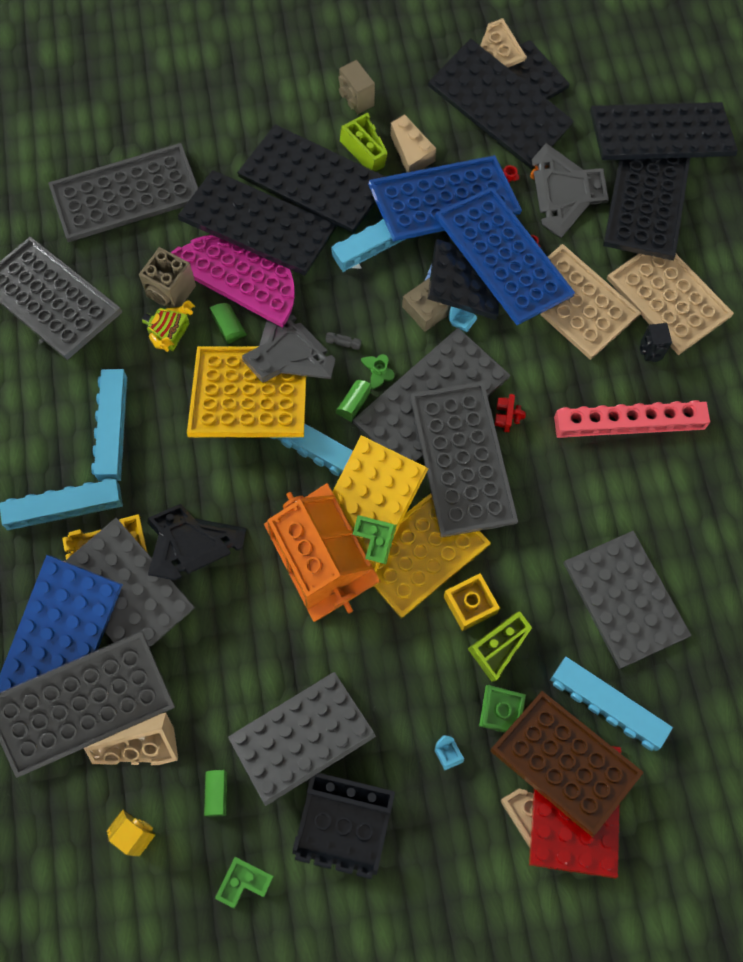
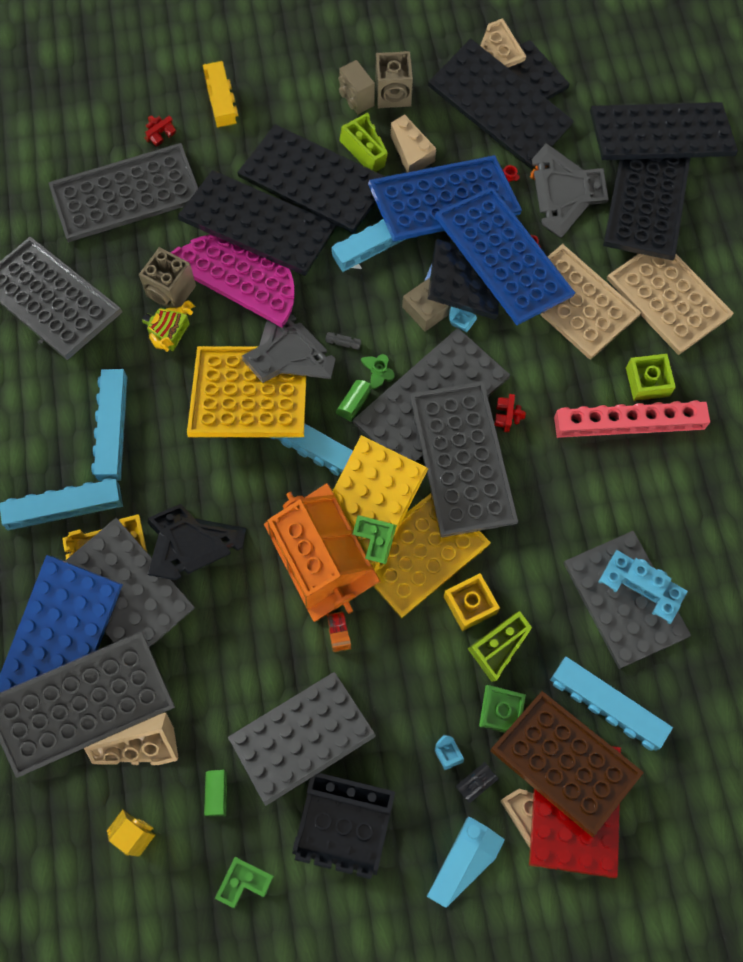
(156, 127): none -> red hips
(219, 94): none -> yellow wedge
(227, 322): bright green brick -> none
(338, 632): none -> leg
(393, 79): none -> dark tan brick
(469, 856): none -> medium azure wedge
(477, 782): none -> black hips
(646, 581): none -> medium azure bracket
(650, 377): none -> lime brick
(655, 342): black brick -> none

